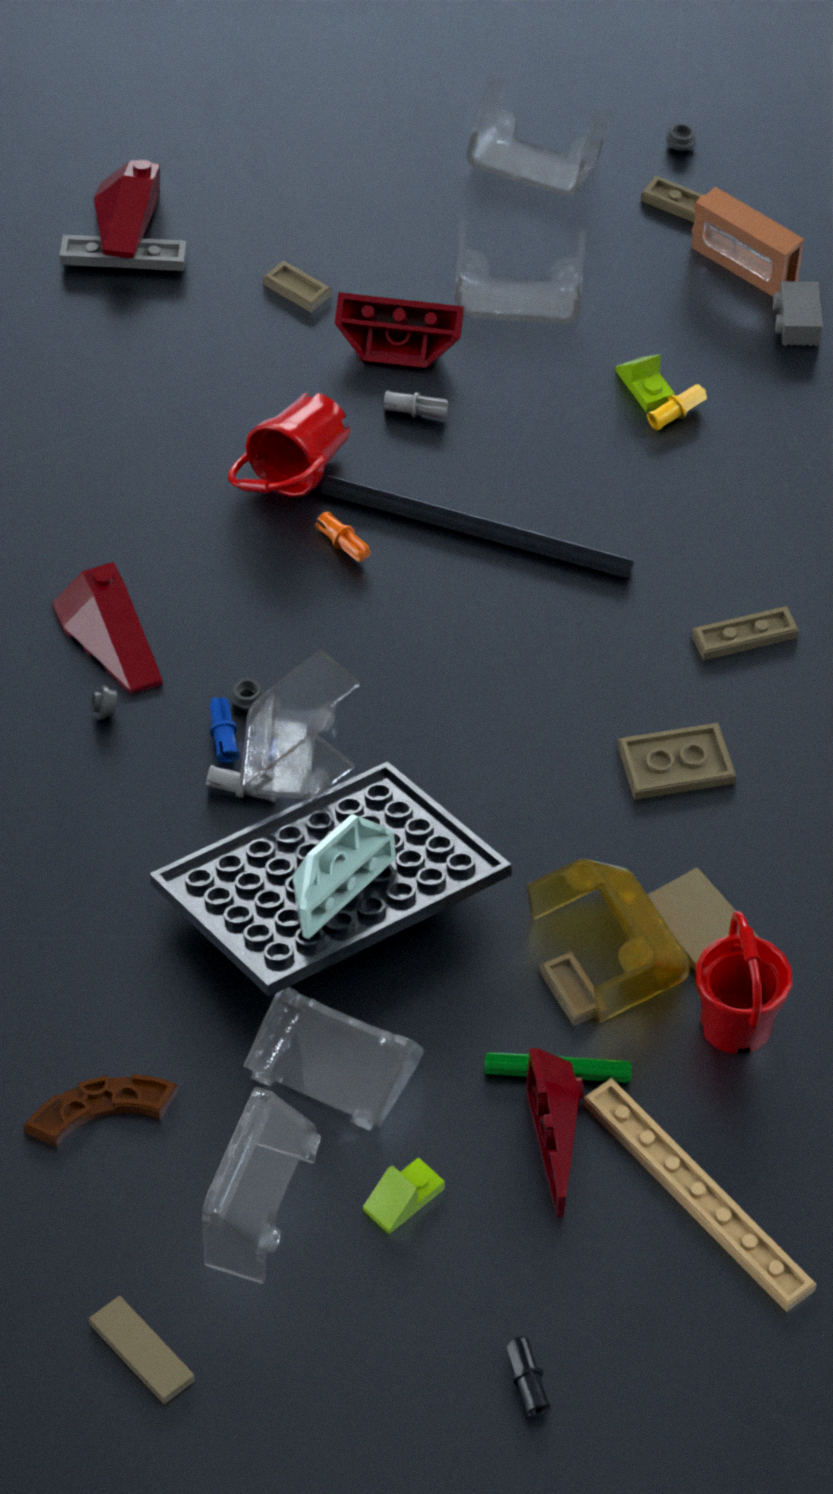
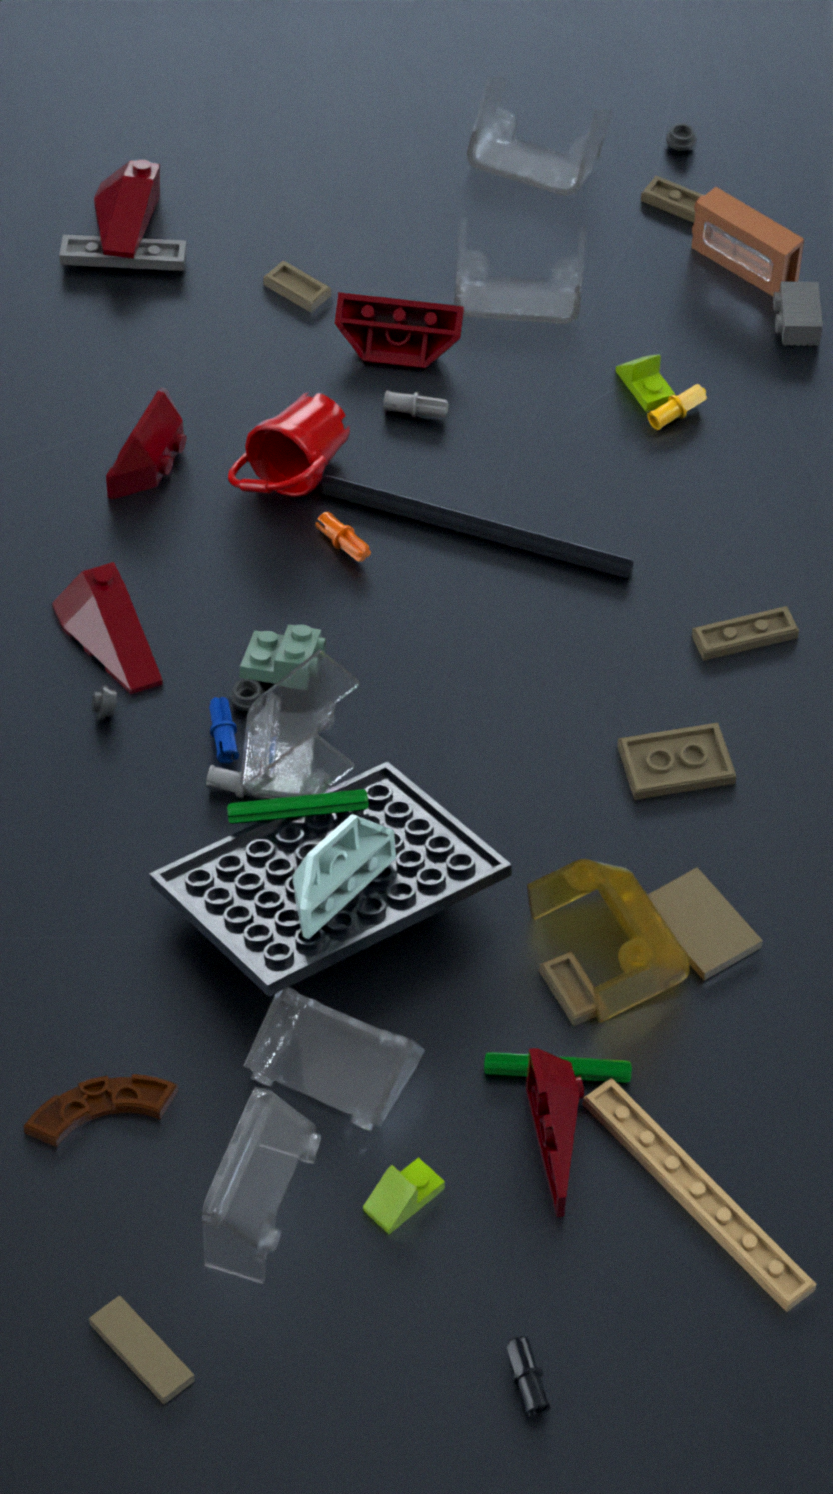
(149, 449): none -> dark red wedge
(275, 655): none -> sand green plate
(297, 806): none -> green axle
(741, 988): red piece -> none

